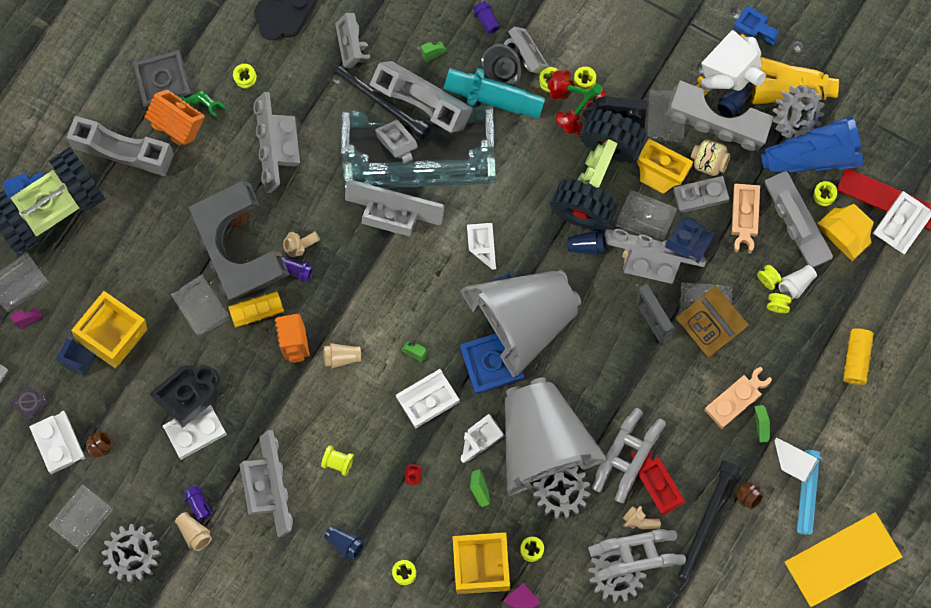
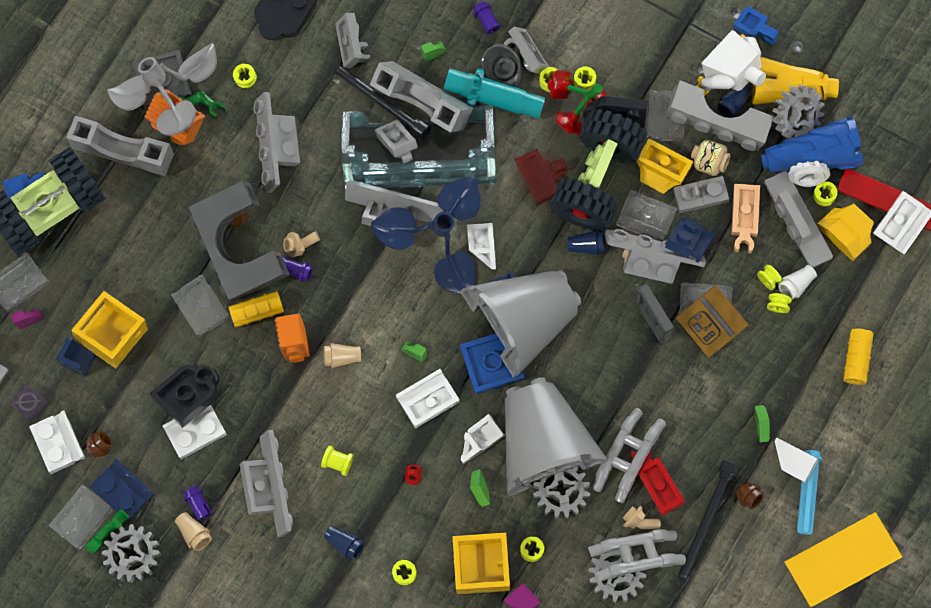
(108, 527): none -> green arm
(122, 490): none -> dark blue plate
(180, 117): none -> light grey plant
(458, 199): none -> dark blue plant
(540, 174): none -> clear red hinge
(736, 399): light nougat plate -> none
(809, 173): none -> white gear

